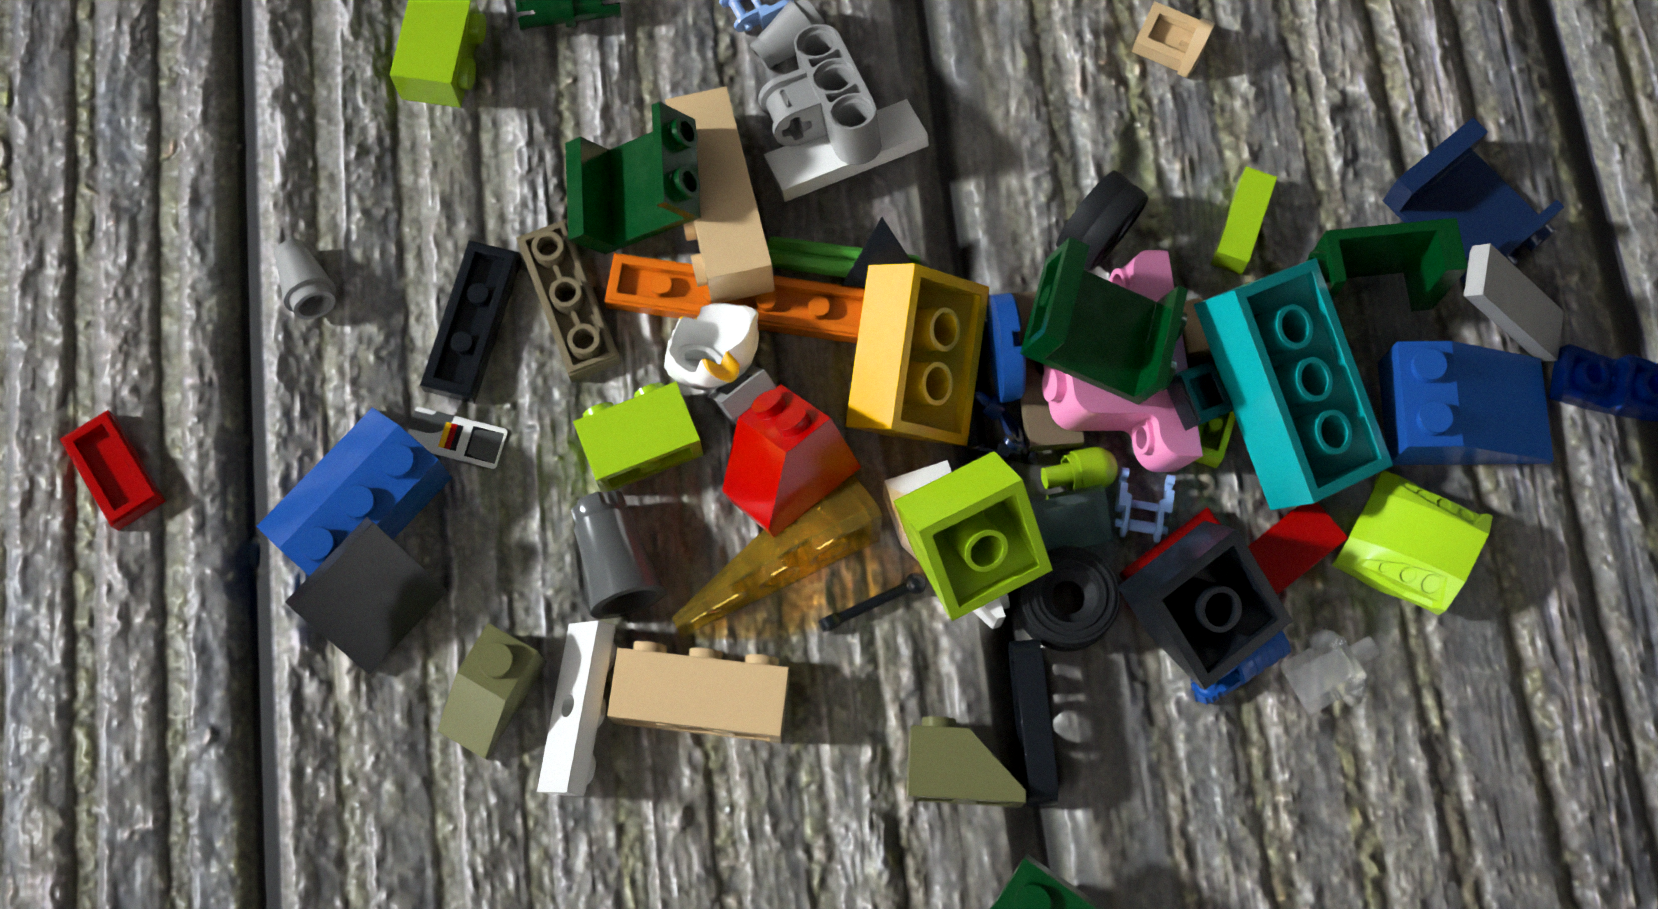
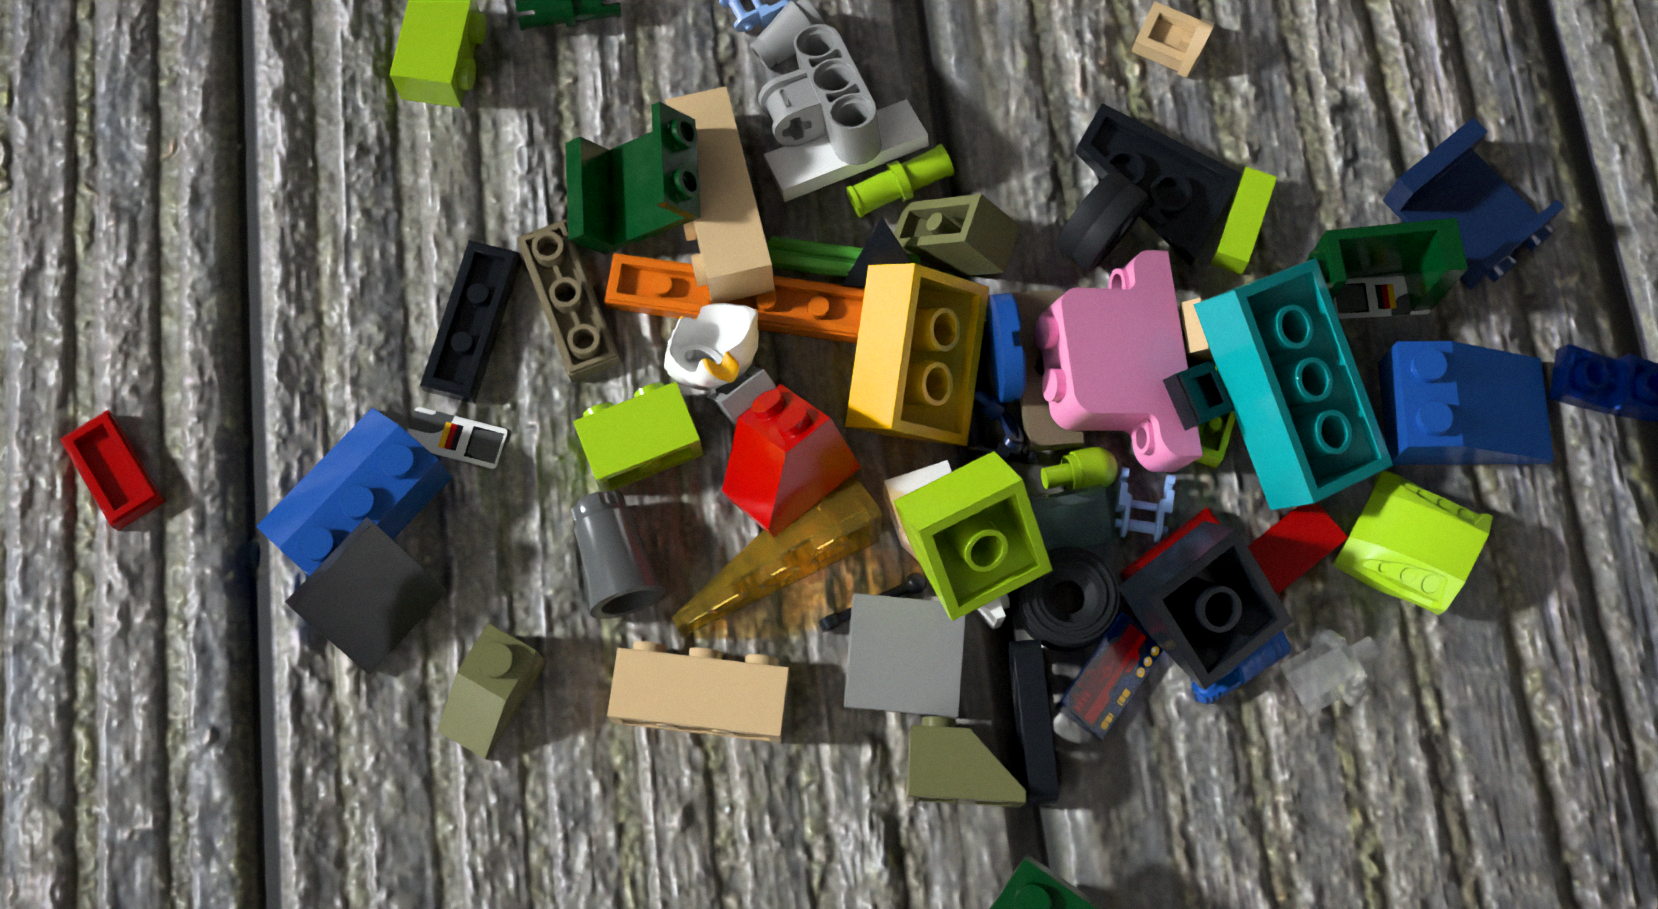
(303, 281): light grey cone -> none
(577, 709): white tile -> none
(900, 180): none -> lime pin
(903, 656): none -> light grey tile
(958, 234): none -> olive slope
(1102, 328): dark green panel -> none
(1109, 677): none -> slope
(1181, 183): none -> black wing
(1374, 298): none -> sticker
(1513, 302): light grey tile -> none

